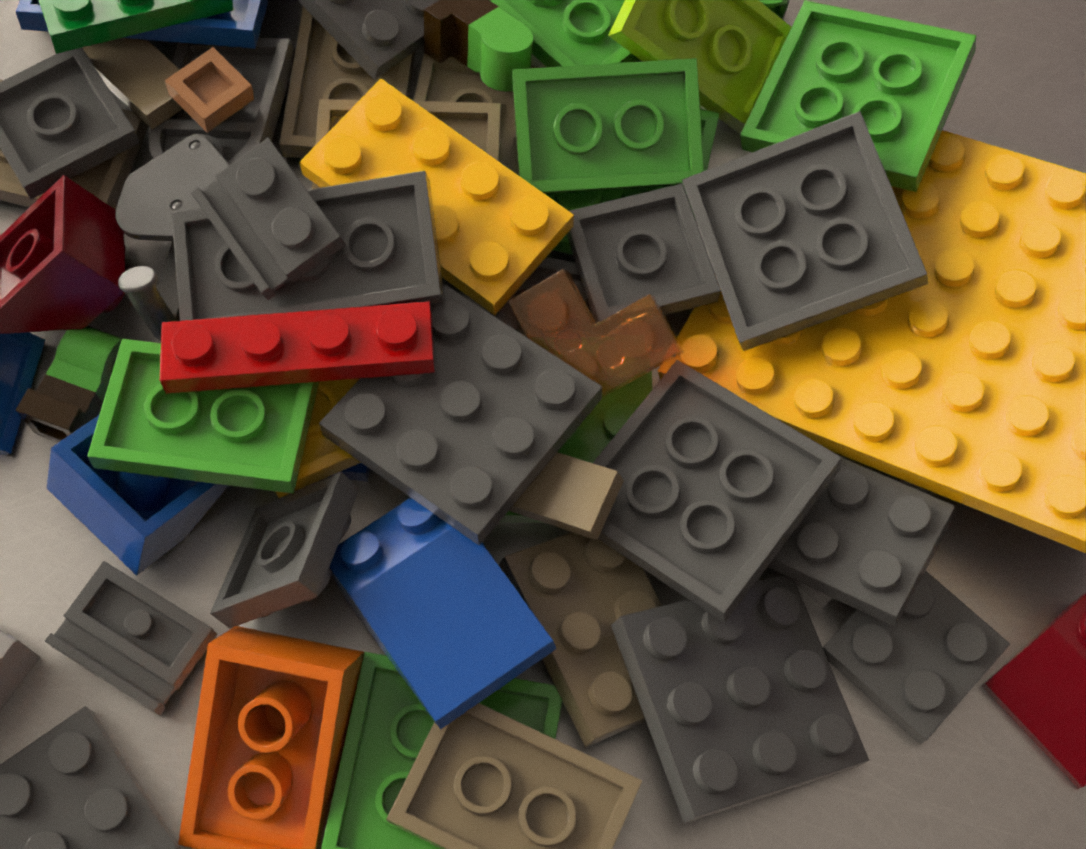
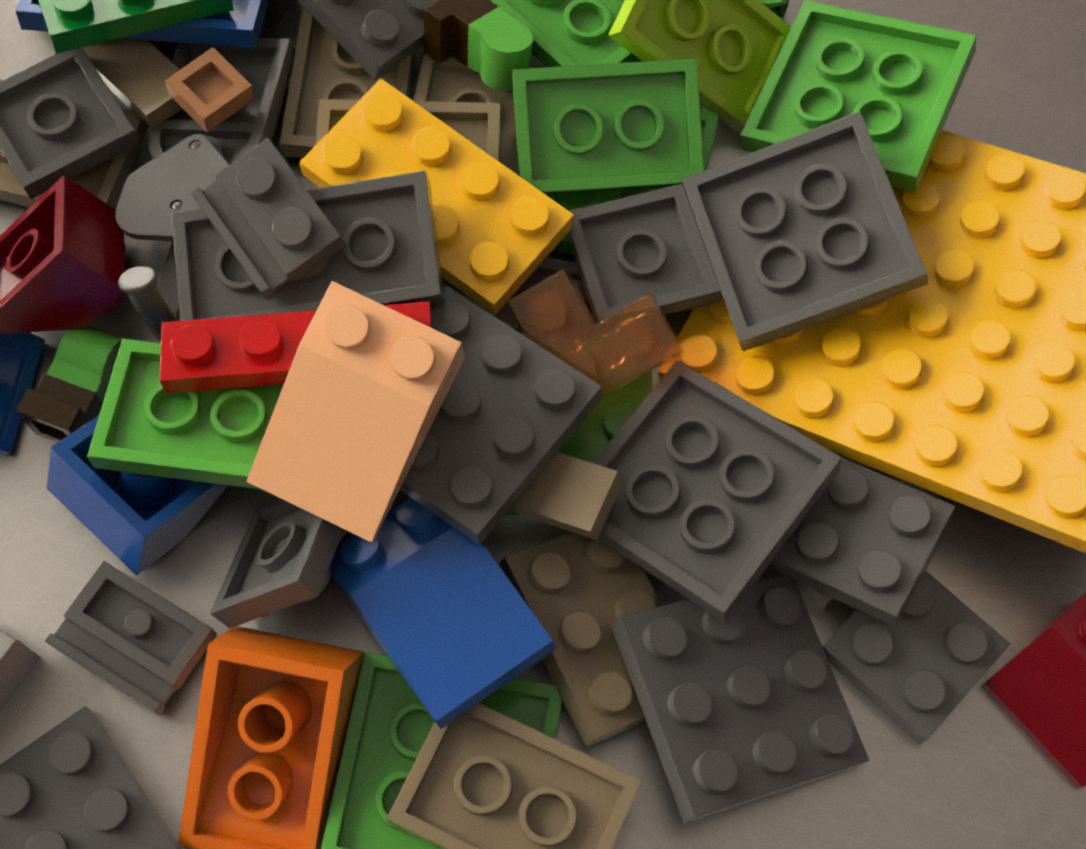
(354, 411): none -> light nougat slope

